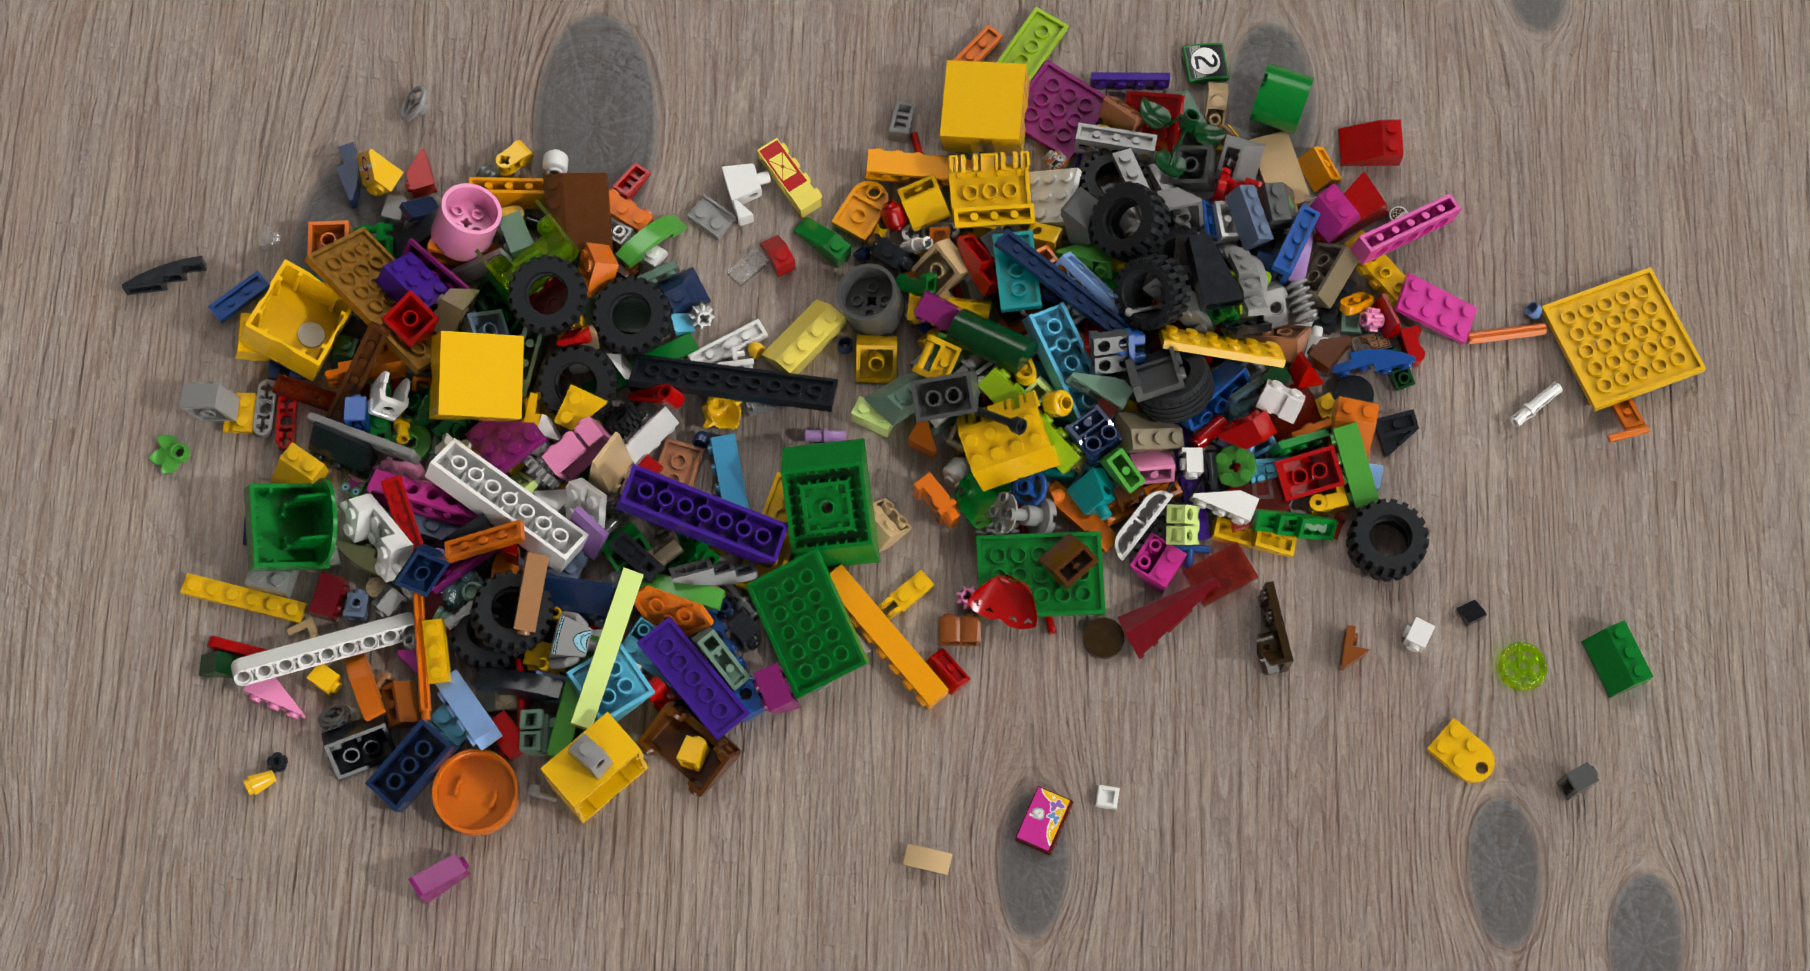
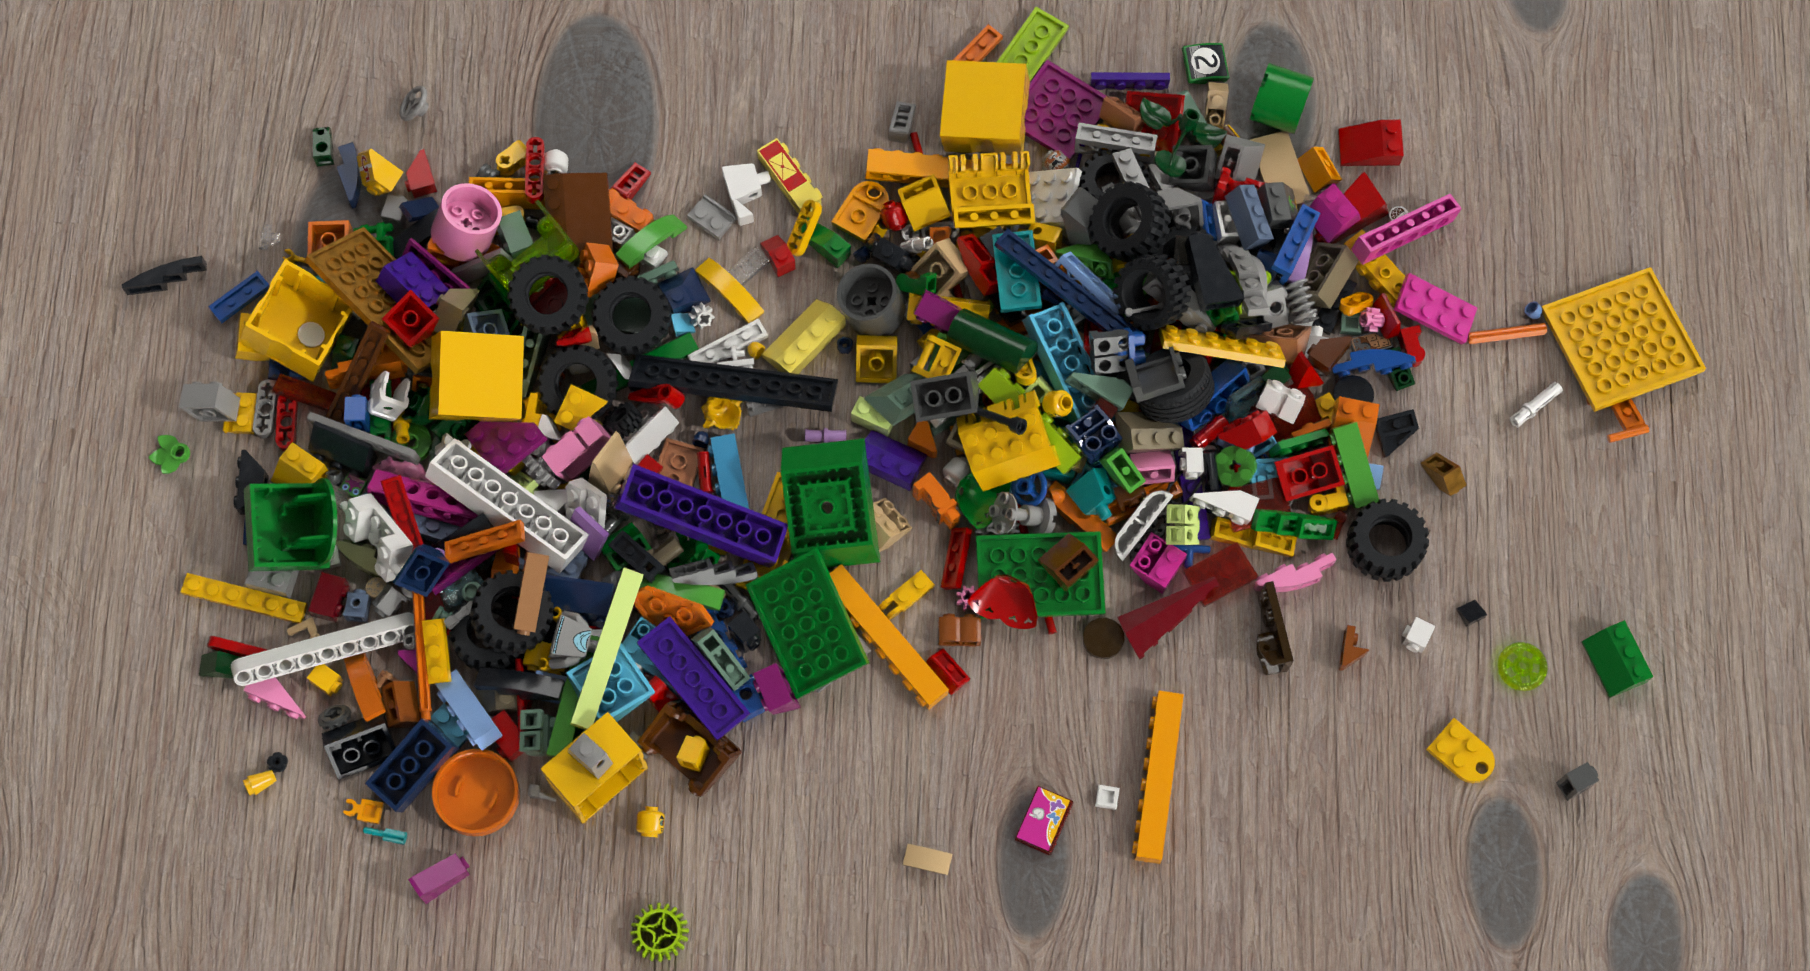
(250, 473): none -> black slope
(293, 258): none -> yellow hand
(323, 146): none -> dark green leg
(335, 477): none -> dark grey plate
(367, 811): none -> light orange plate
(388, 835): none -> teal axle
(532, 170): none -> red beam
(650, 822): none -> yellow head
(662, 922): none -> lime gear
(704, 462): none -> red axle
(730, 289): none -> yellow slope
(811, 224): none -> yellow beam
(893, 460): none -> dark purple slope
(956, 558): none -> red plate
(1159, 777): none -> light orange brick
(1288, 579): none -> bright pink slope
(1444, 474): none -> pearl gold slope

